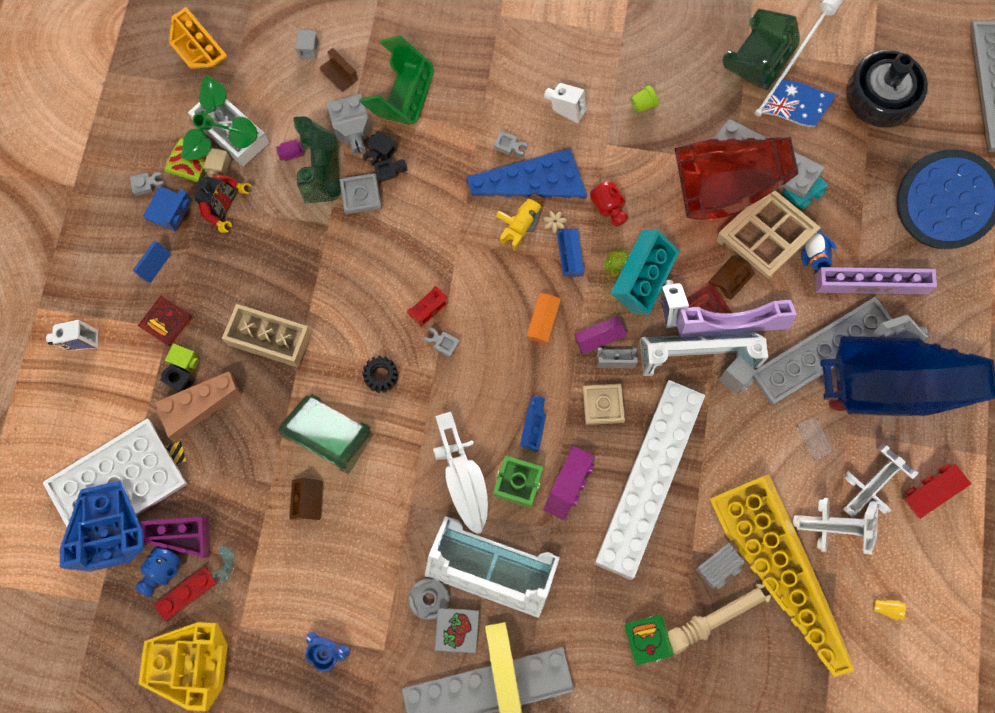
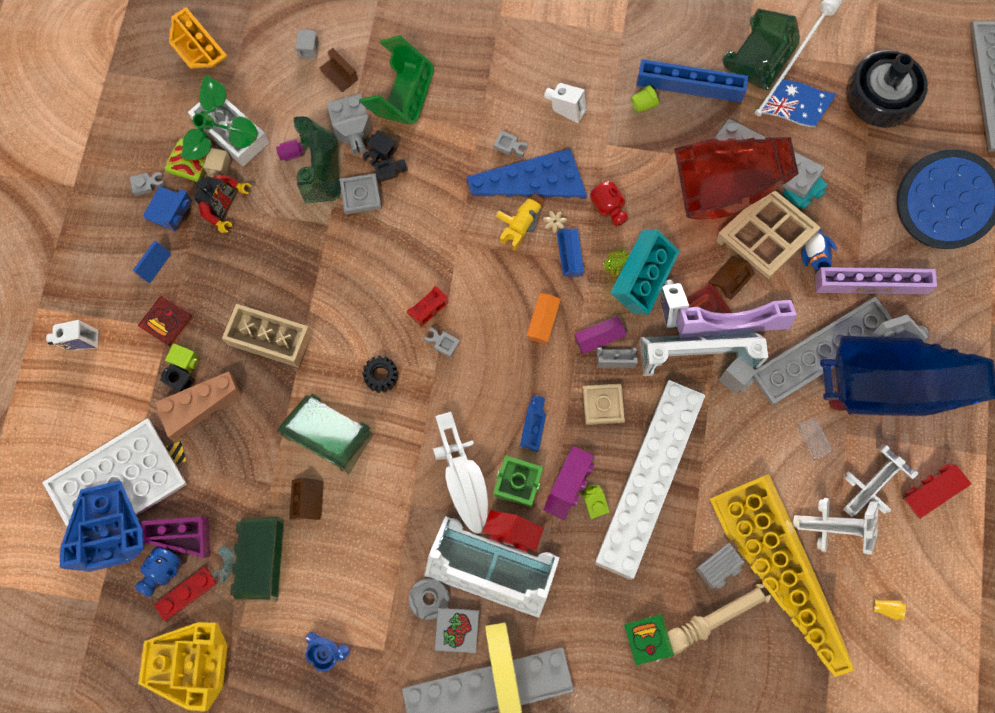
(257, 559): none -> clear green windscreen
(512, 530): none -> red brick
(595, 501): none -> lime bracket
(692, 80): none -> blue brick

